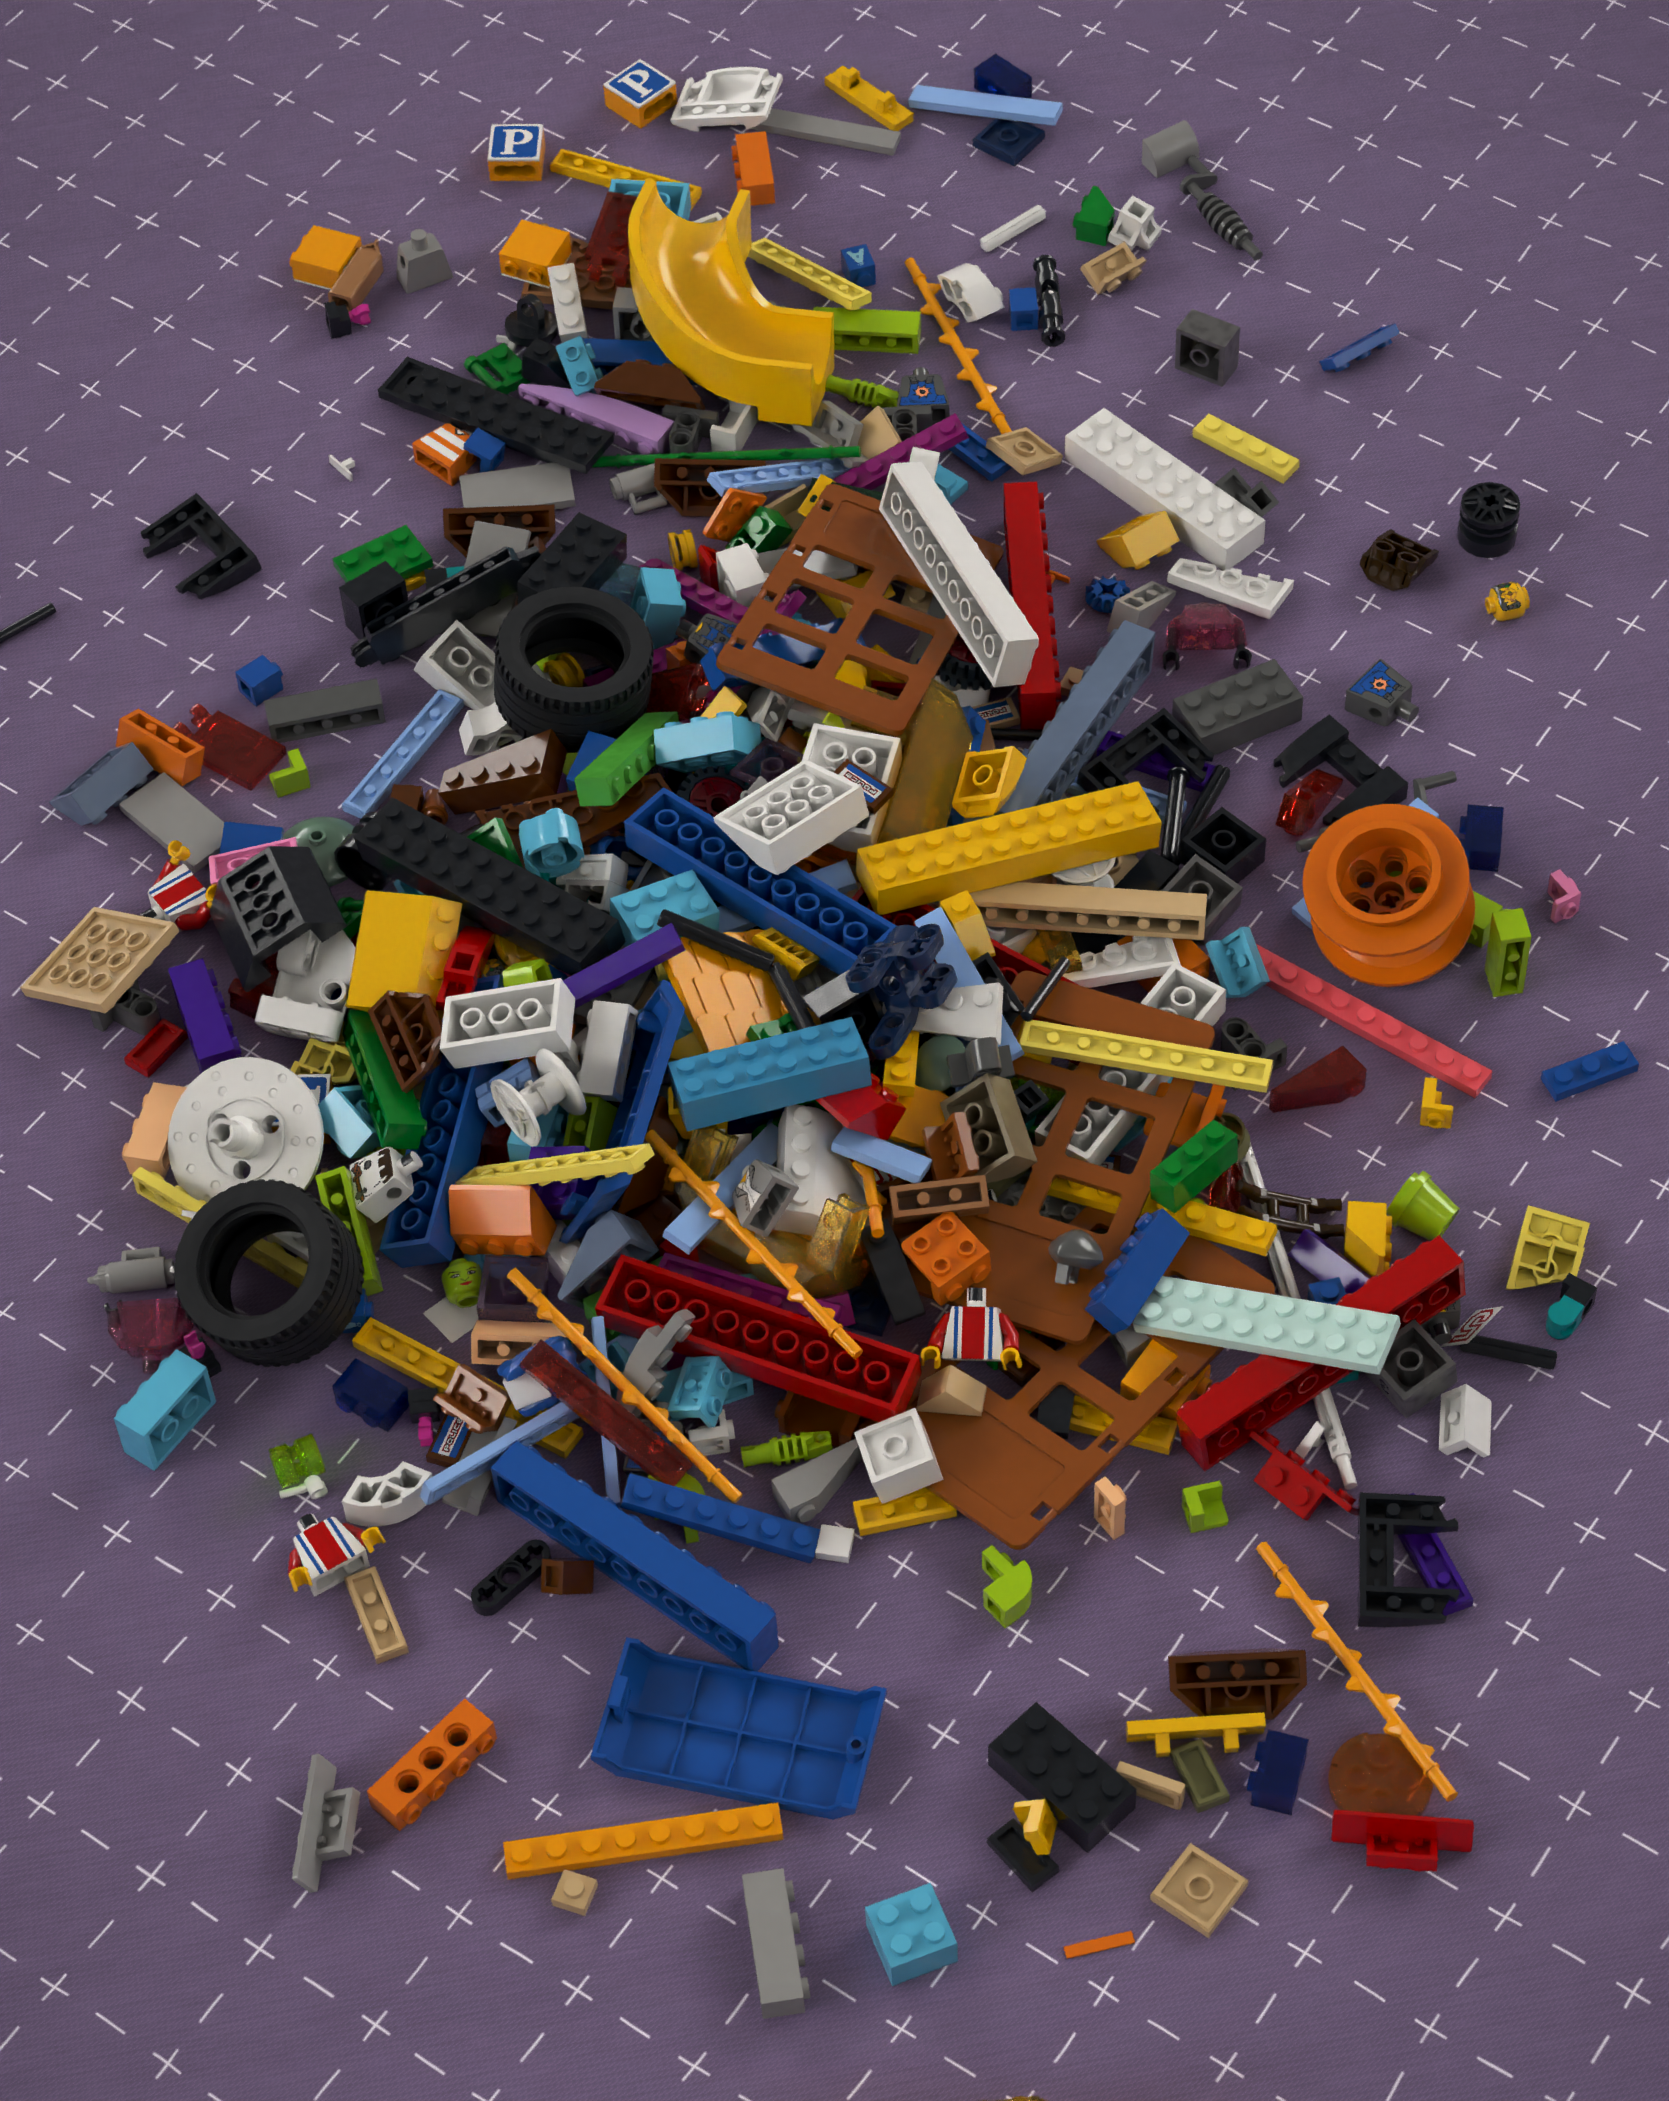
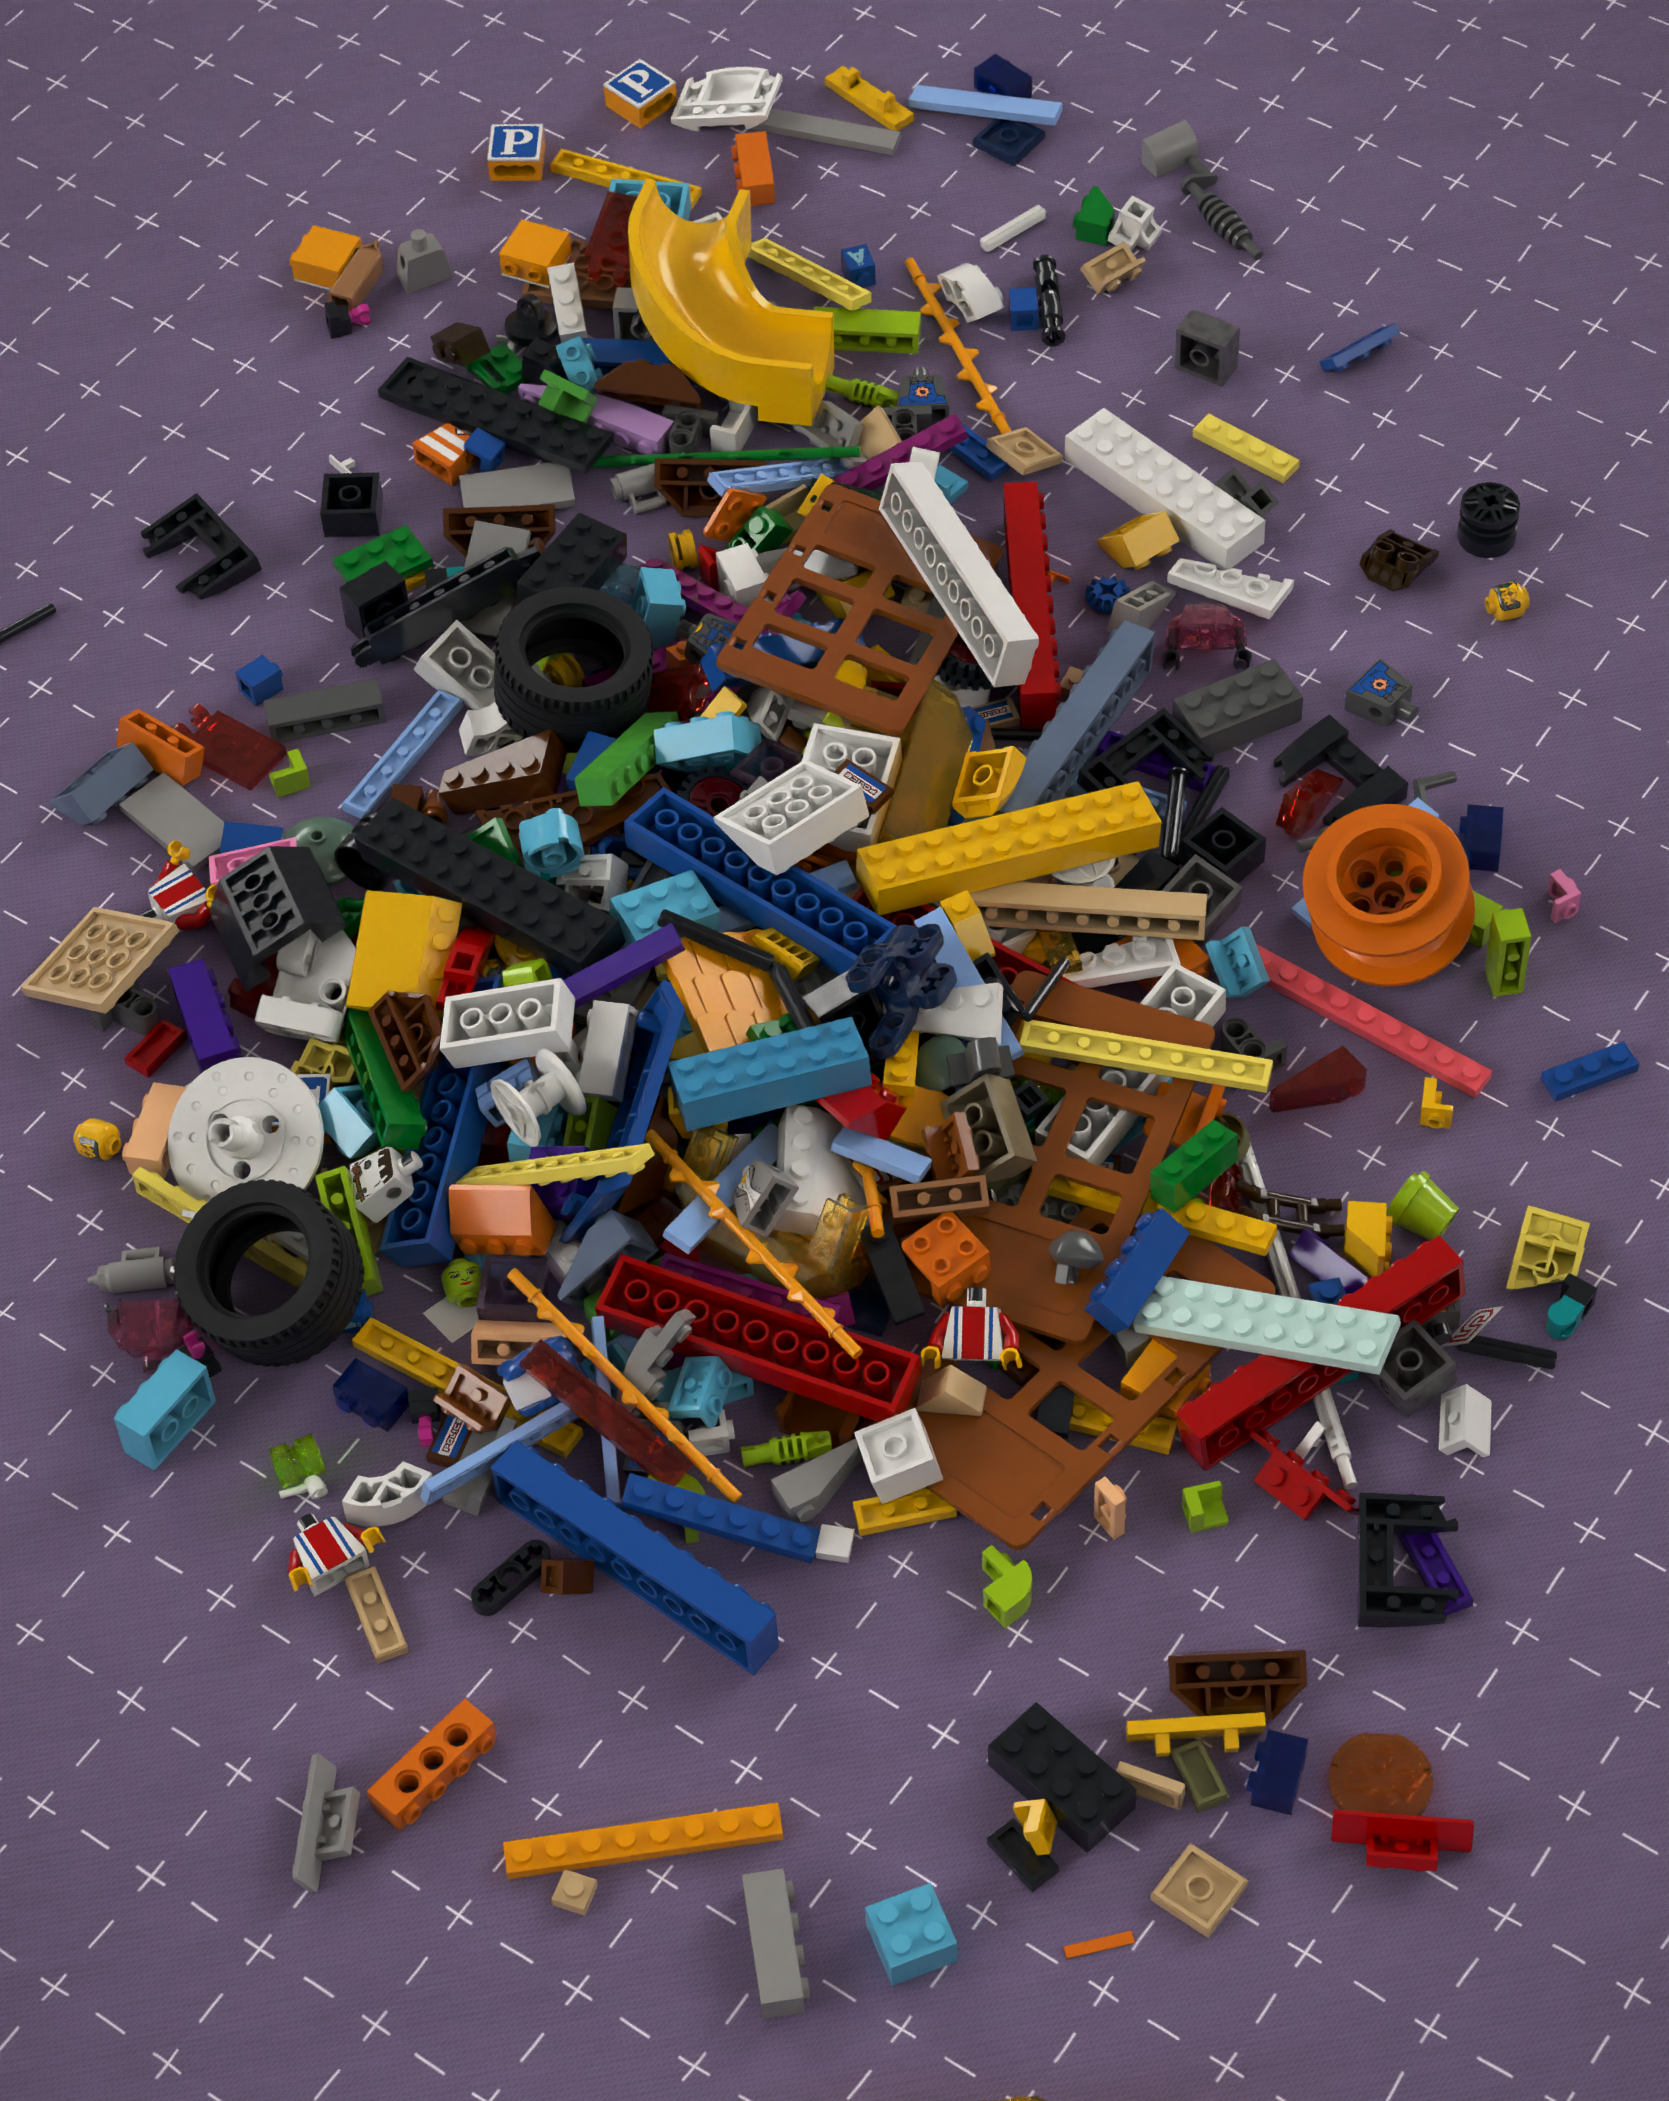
(97, 1139): none -> yellow head
(351, 504): none -> black brick
(460, 344): none -> dark brown brick
(566, 397): none -> bright green panel
(737, 1732): blue piece -> none
(1359, 1678): light orange plant -> none

